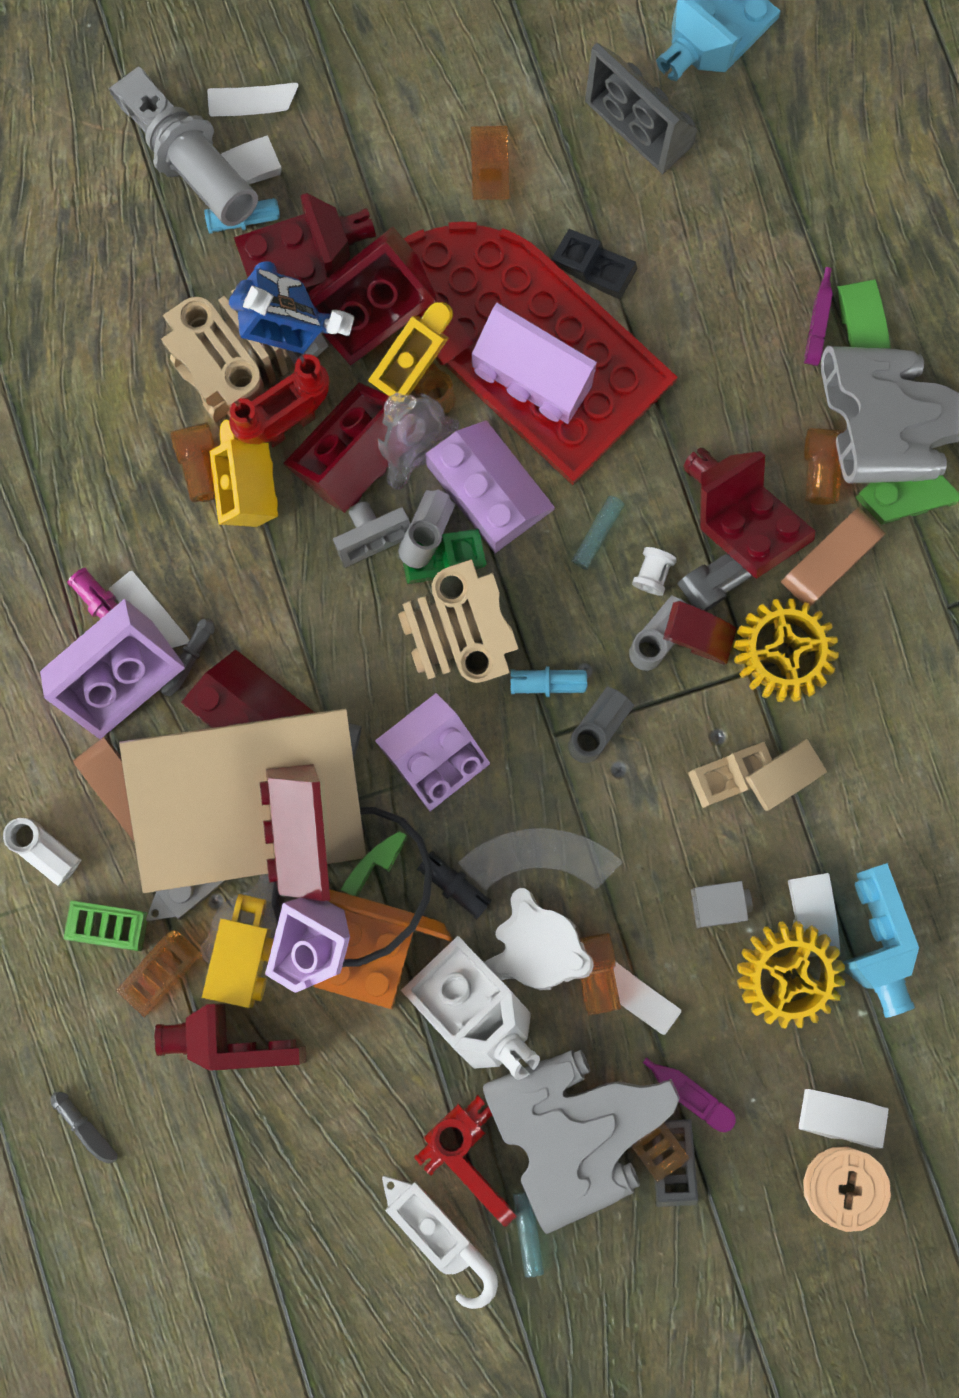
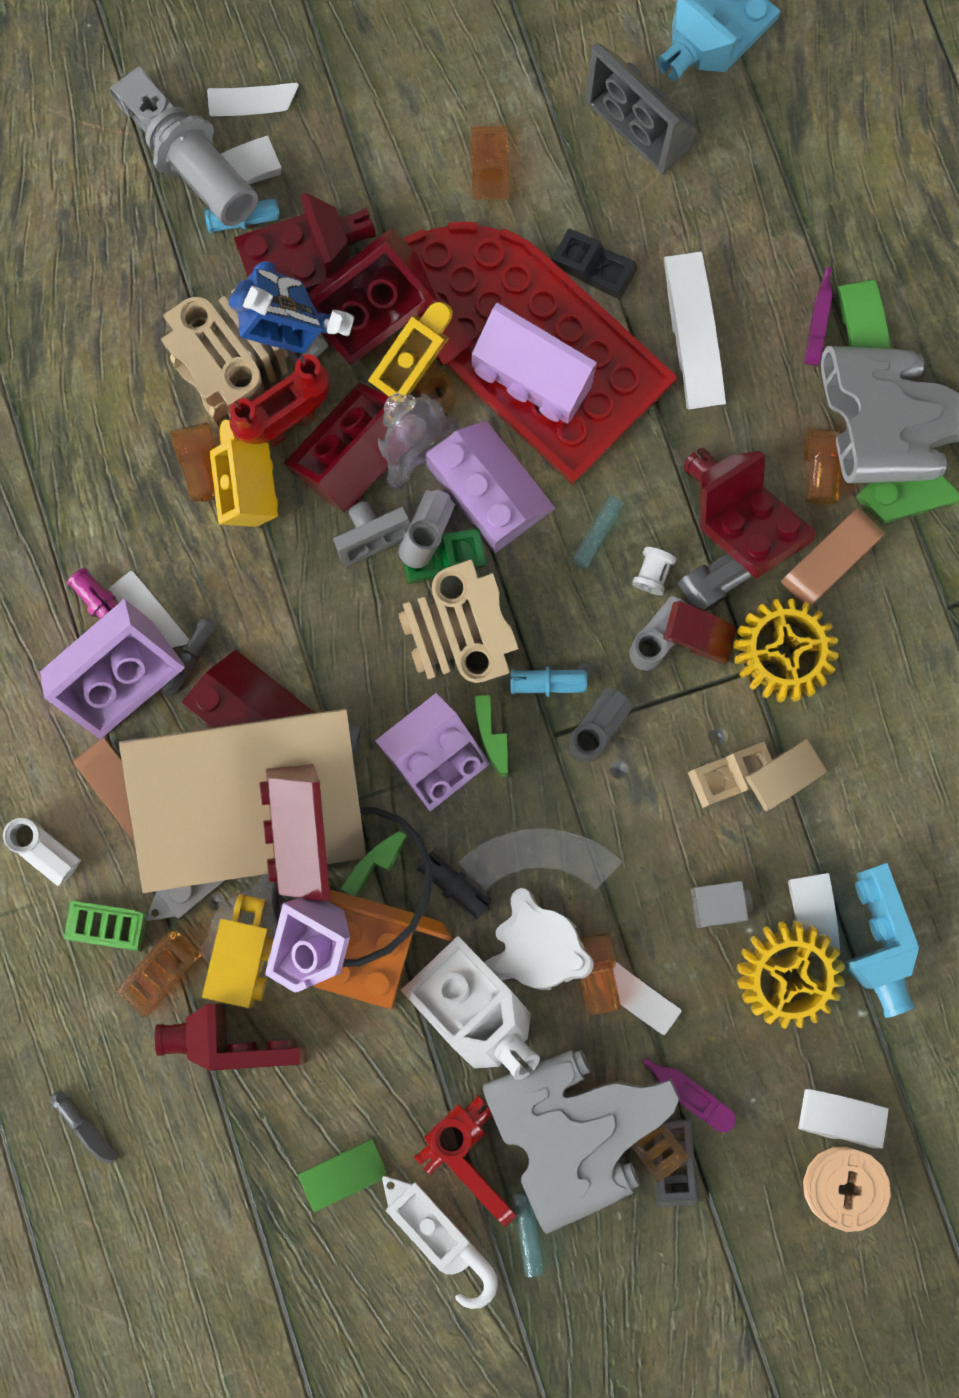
(343, 1175): none -> bright green slope
(493, 744): none -> bright green slope
(694, 330): none -> white slope

